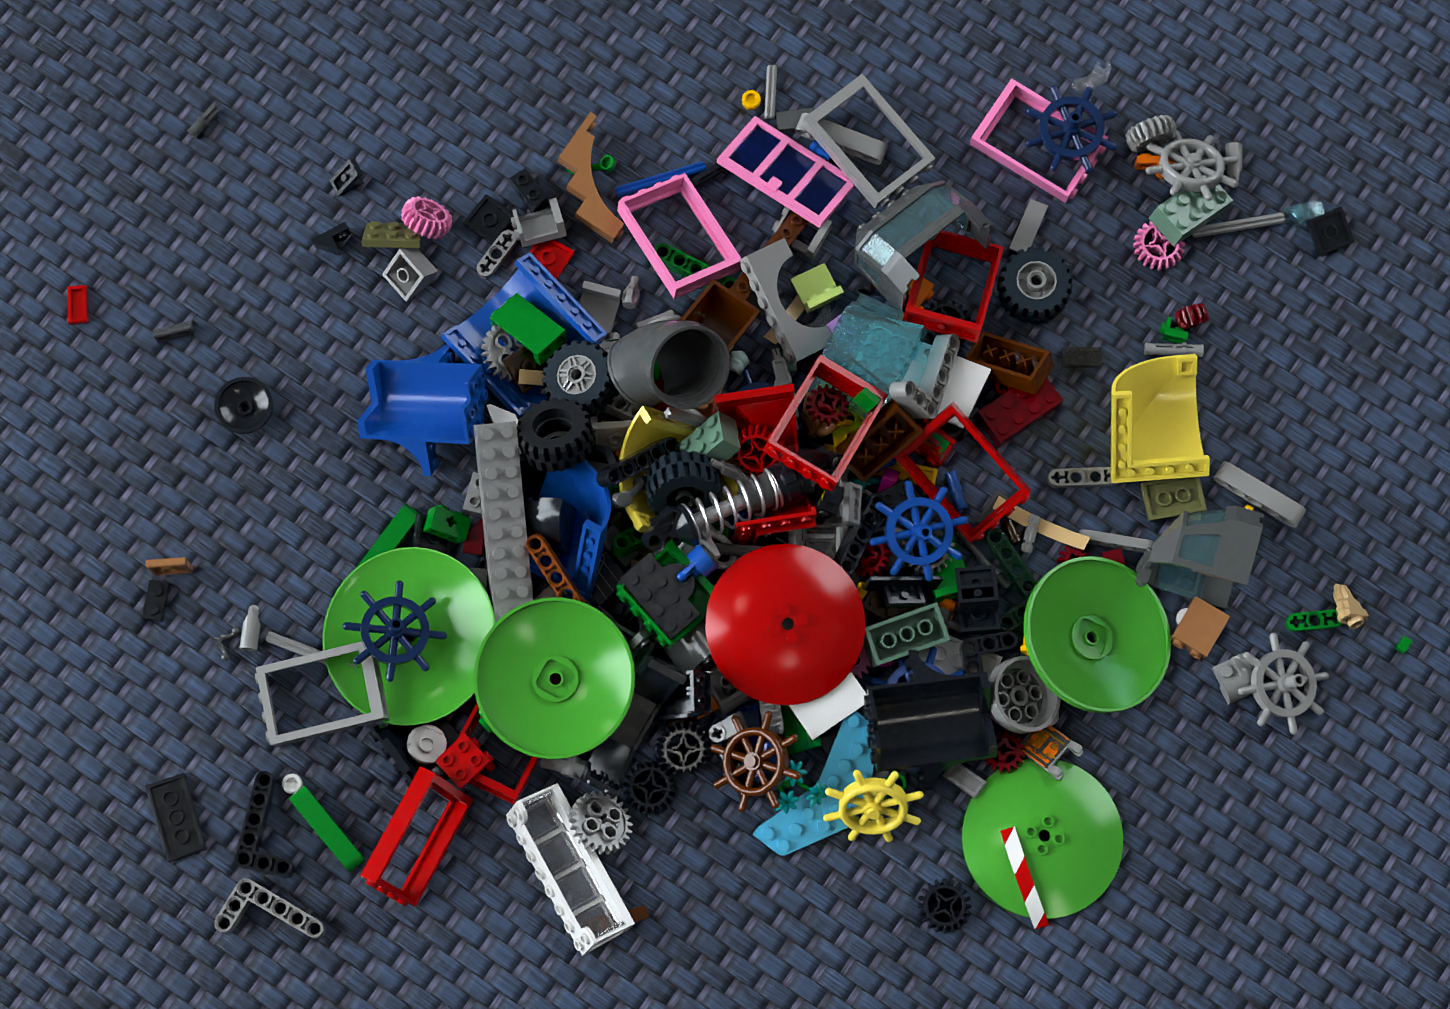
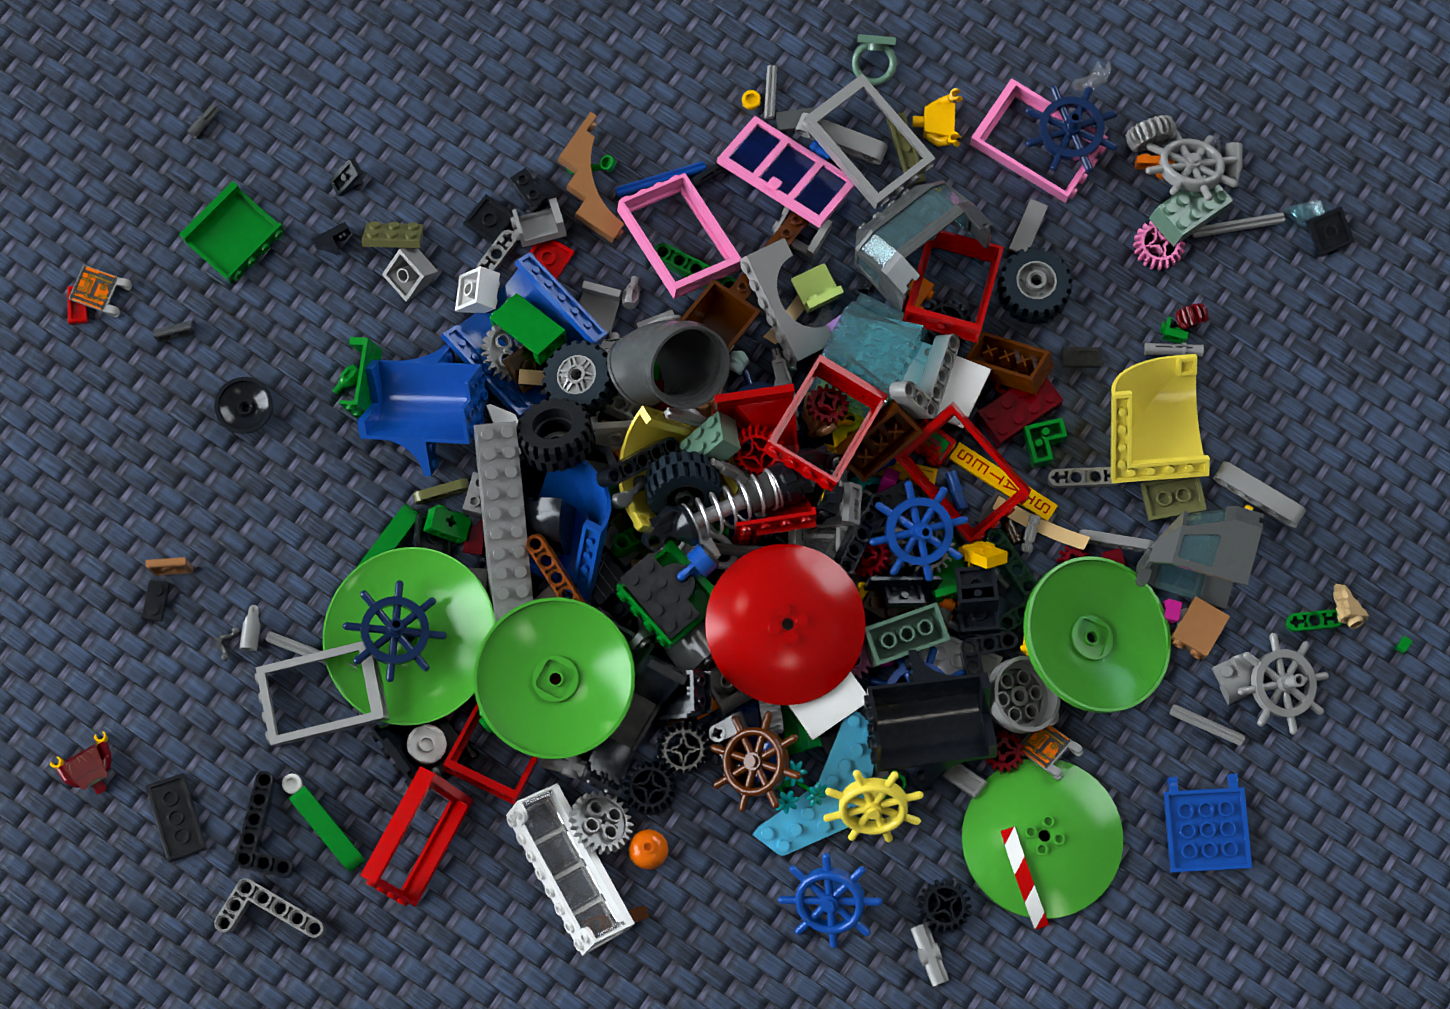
(87, 766): none -> dark red torso
(96, 289): none -> flag
(232, 233): none -> green panel
(347, 378): none -> green piece
(362, 399): none -> green panel
(426, 217): bright pink gear -> none
(441, 491): none -> olive beam
(464, 760): red bracket -> none
(477, 291): none -> white slope
(648, 849): none -> orange cylinder
(830, 900): none -> blue piece
(866, 399): green tile -> none
(875, 43): none -> sand green tile
(906, 153): none -> olive tile
(929, 954): none -> light grey piece
(939, 120): none -> yellow torso
(983, 554): none -> yellow piece
(998, 479): none -> yellow tile
(1039, 438): none -> green brick
(1172, 610): none -> dark pink slope
(1207, 725): none -> light grey axle
(1207, 828): none -> blue plate

